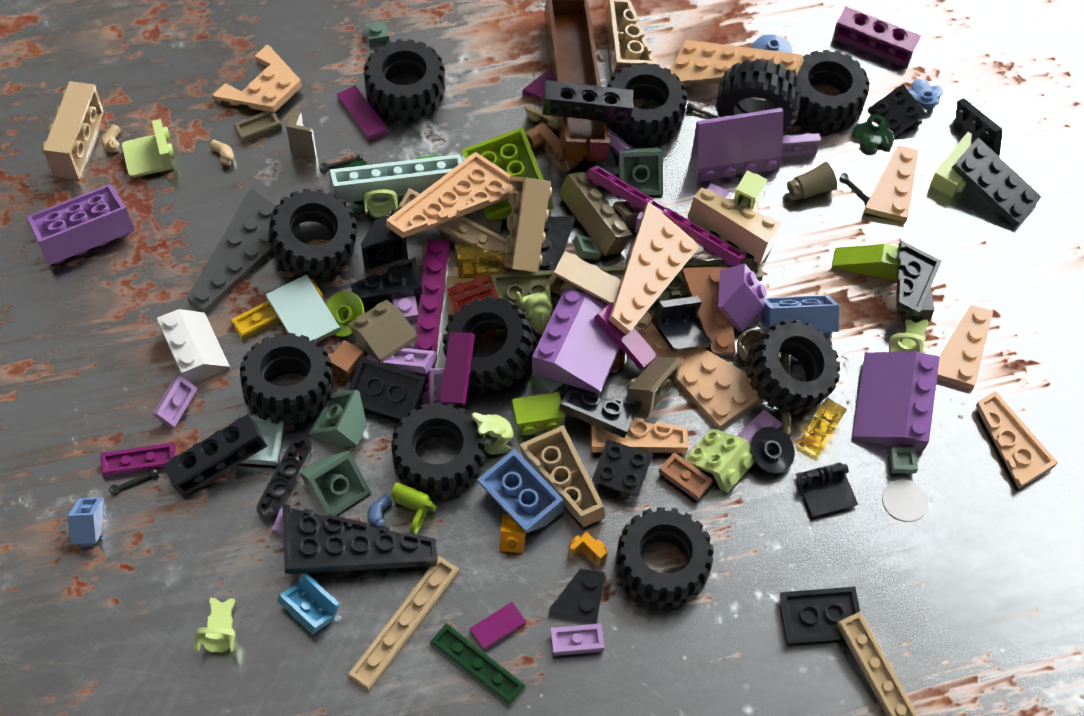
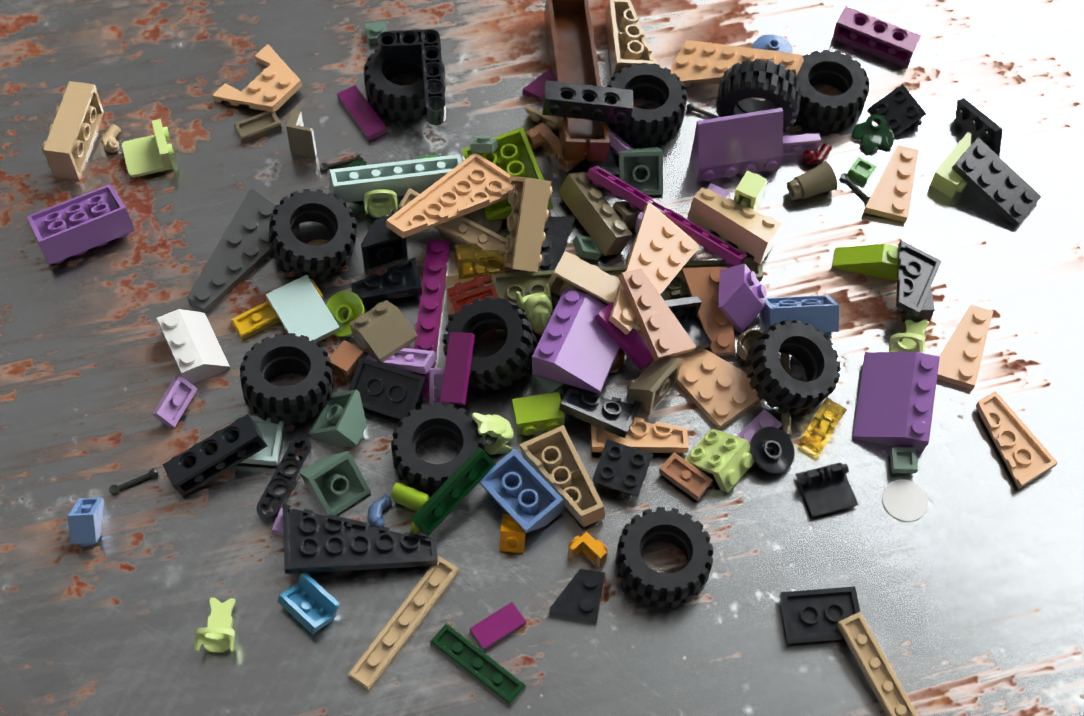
(136, 459): magenta tile -> none
(224, 150): tan arm -> none
(407, 306): lavender plate -> none
(423, 45): none -> black beam
(453, 491): none -> dark green tile
(483, 144): none -> sand green plate
(577, 639): lavender plate -> none
(657, 322): none -> wing
(817, 157): none -> dark red arm
(862, 170): none -> bright green tile
(926, 94): medium blue plate -> none

